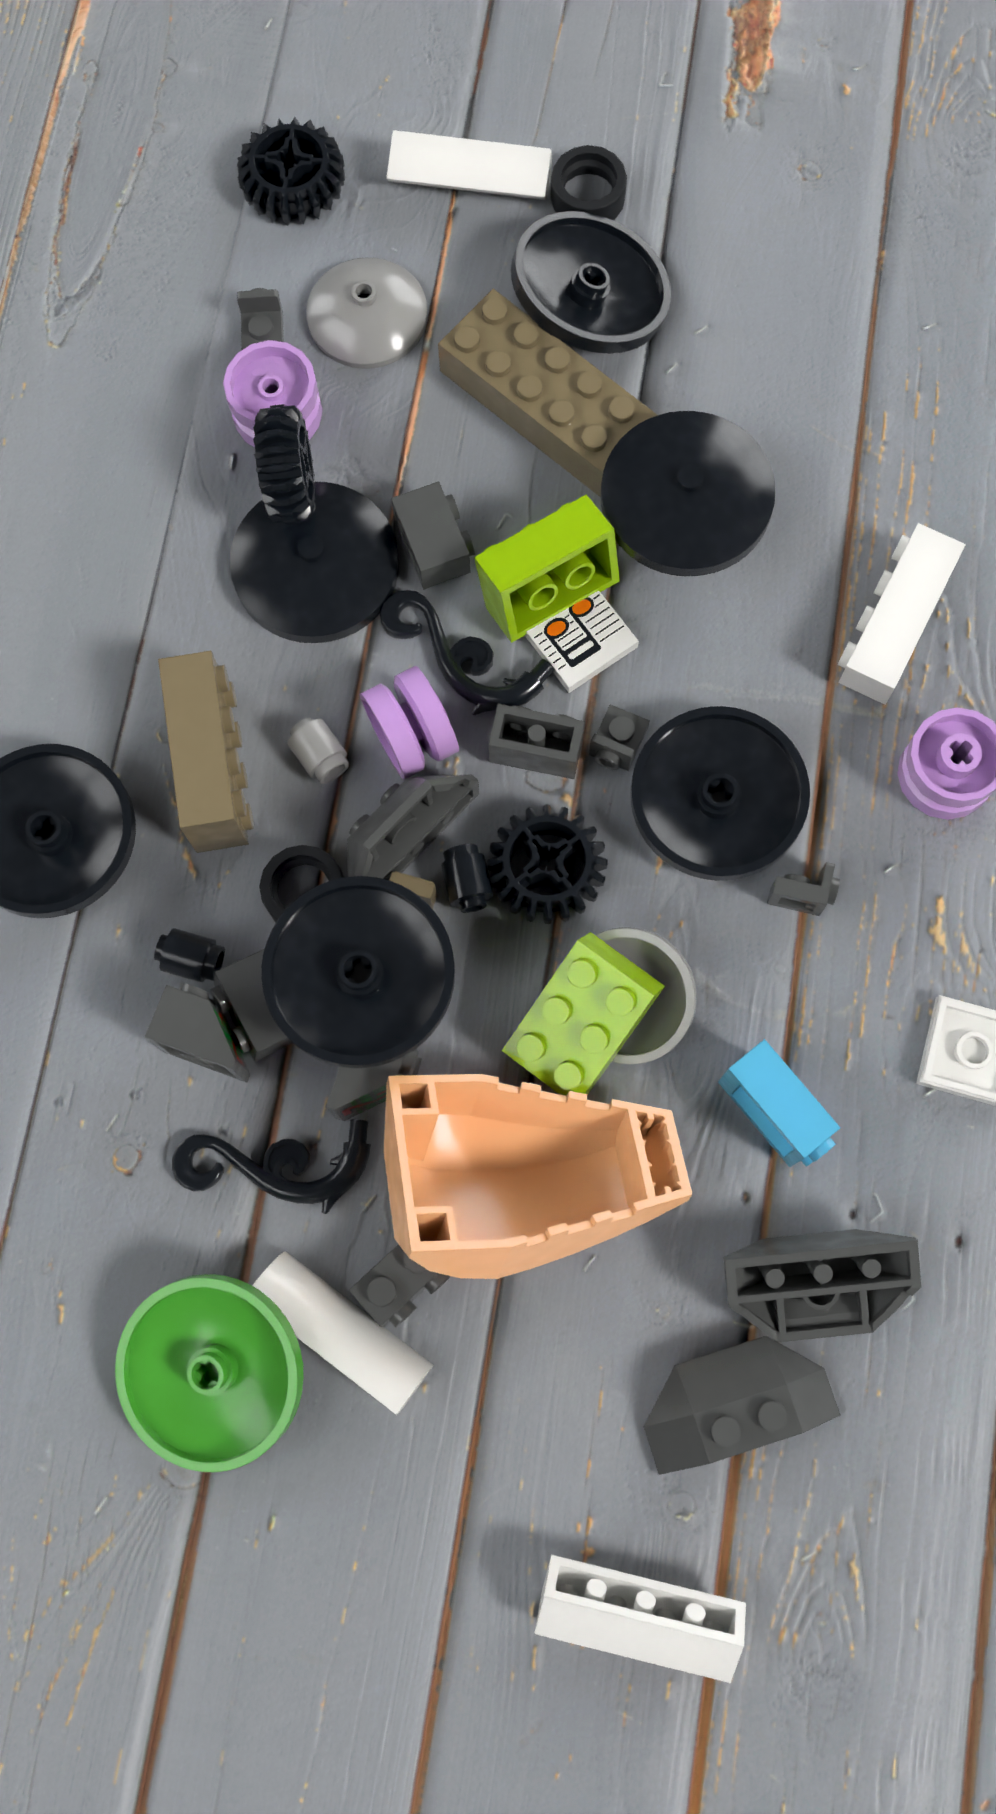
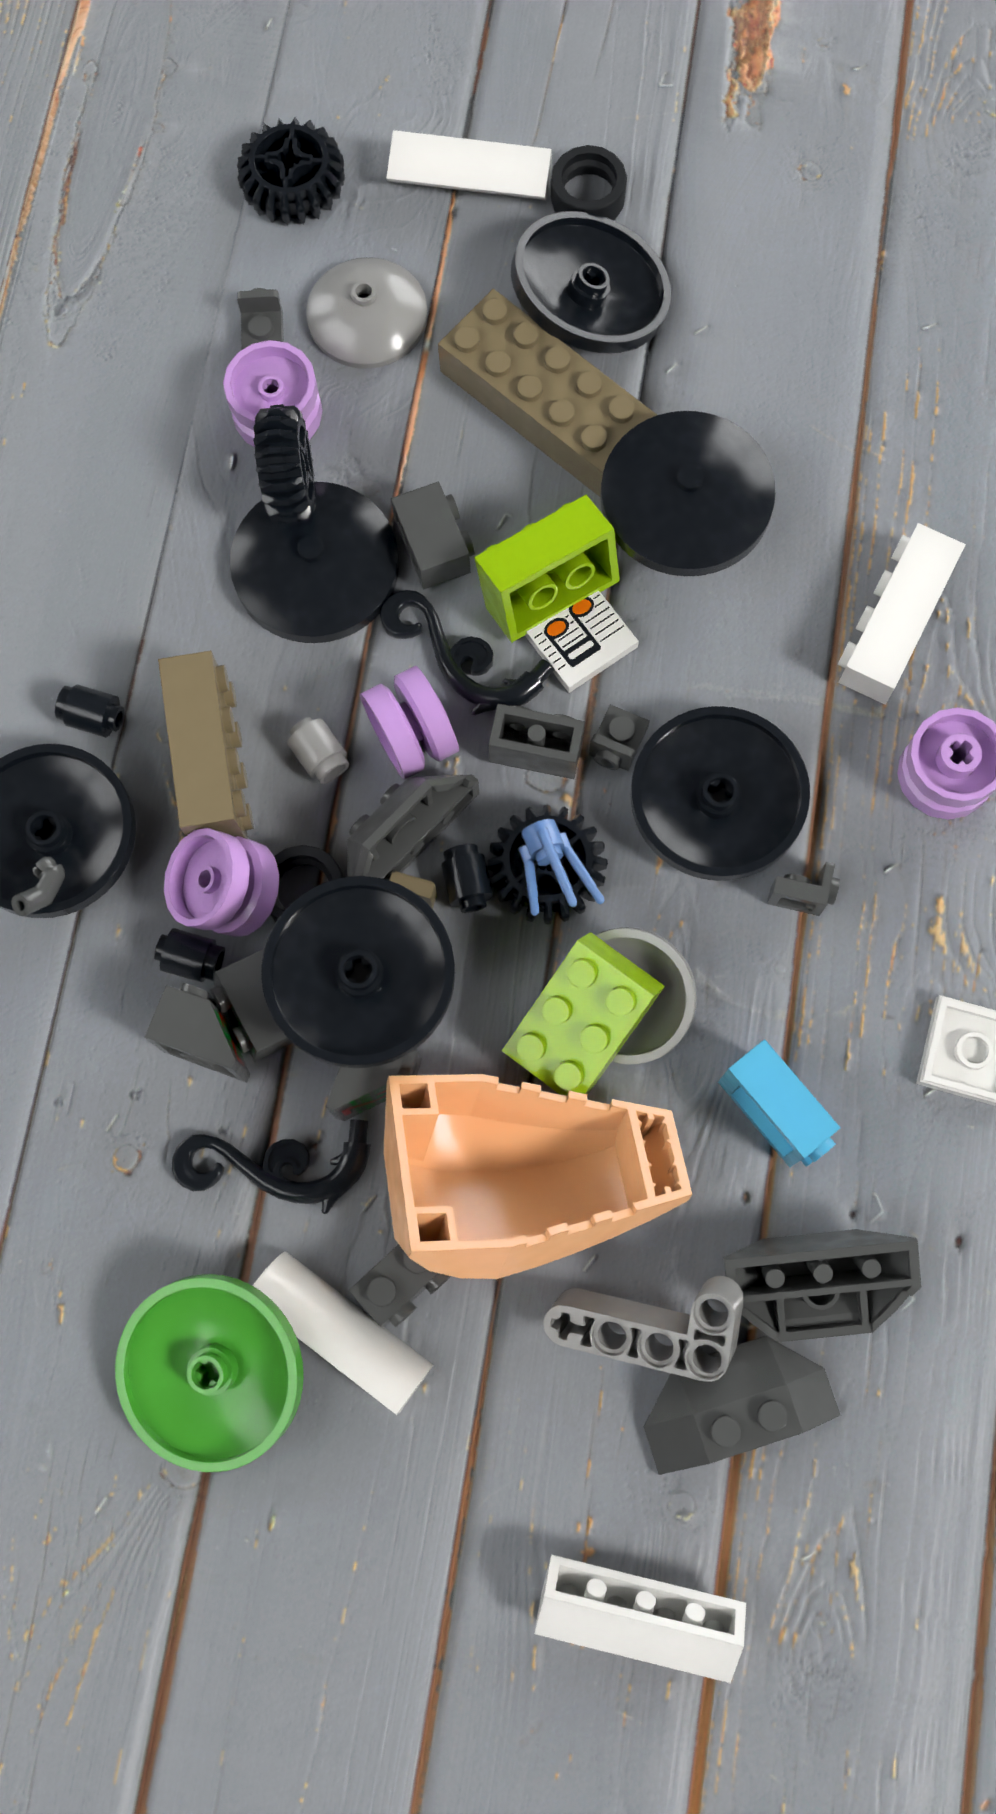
(44, 892): none -> dark grey arm
(89, 710): none -> black brick
(221, 883): none -> lavender wheel
(547, 847): none -> medium blue plant
(572, 1326): none -> light grey beam

